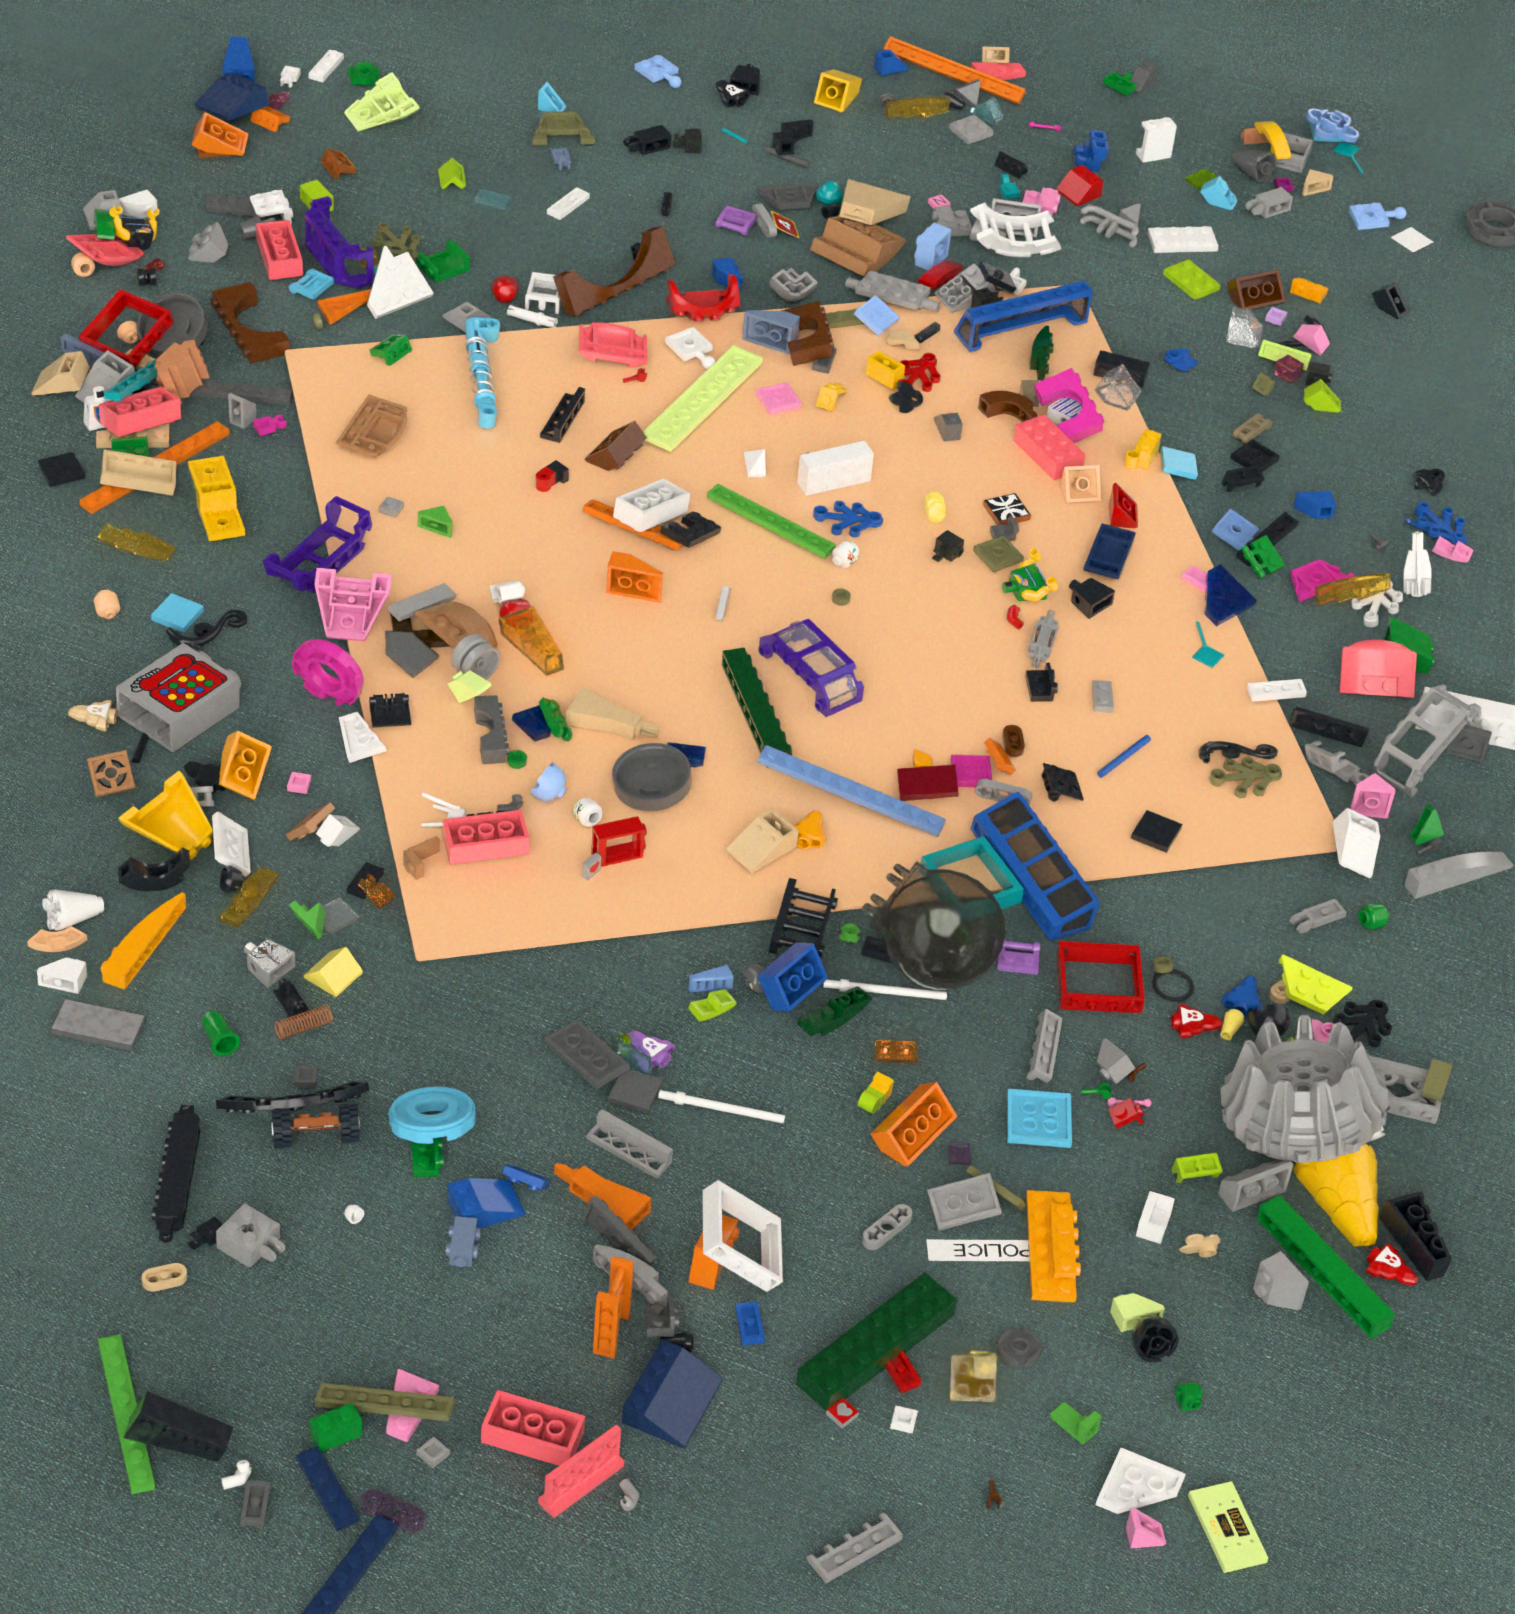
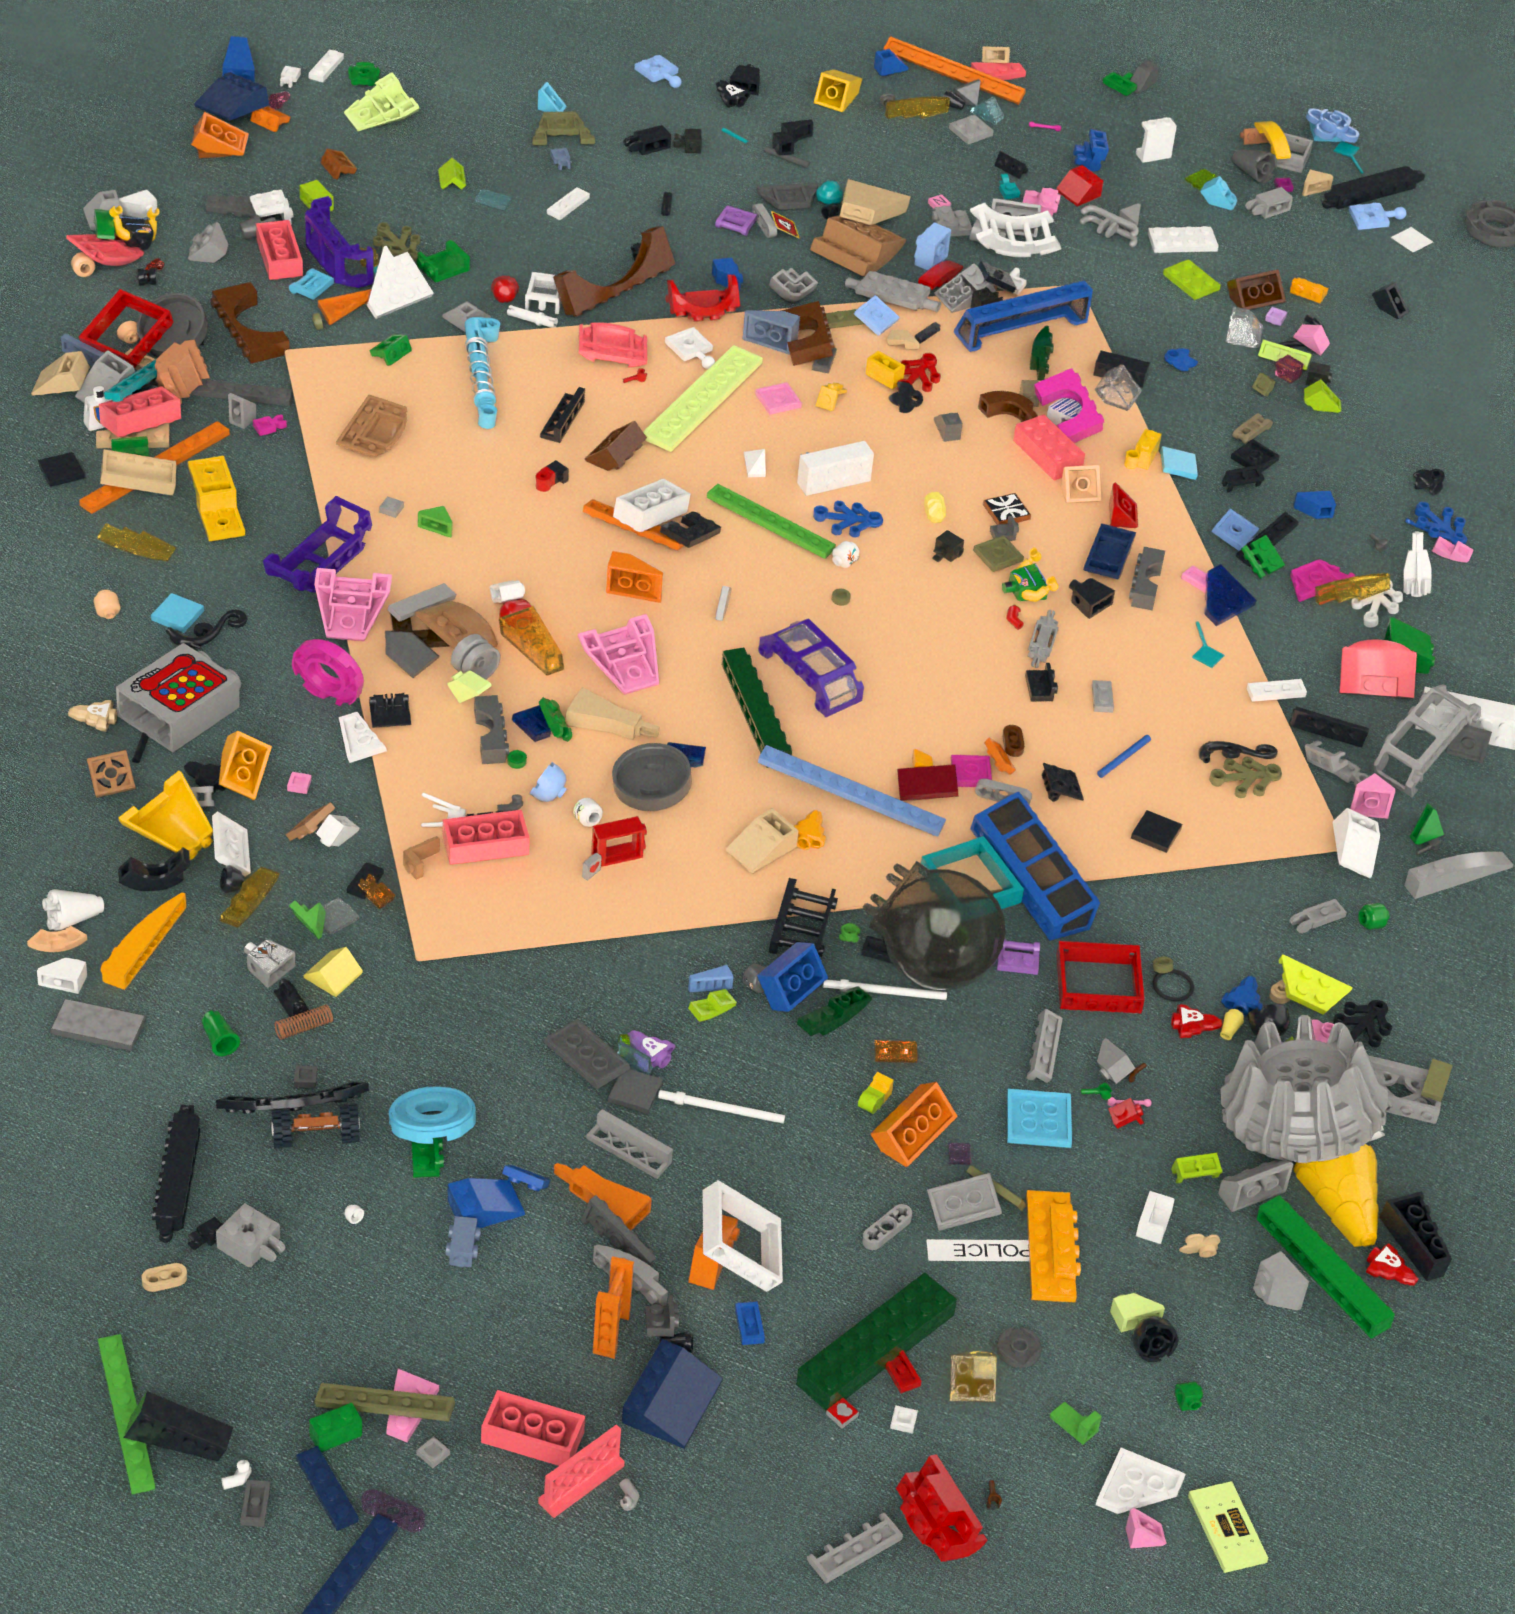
(625, 654): none -> bright pink wedge
(934, 1504): none -> red piece
(1145, 591): none -> dark grey arch
(1372, 187): none -> black hinge

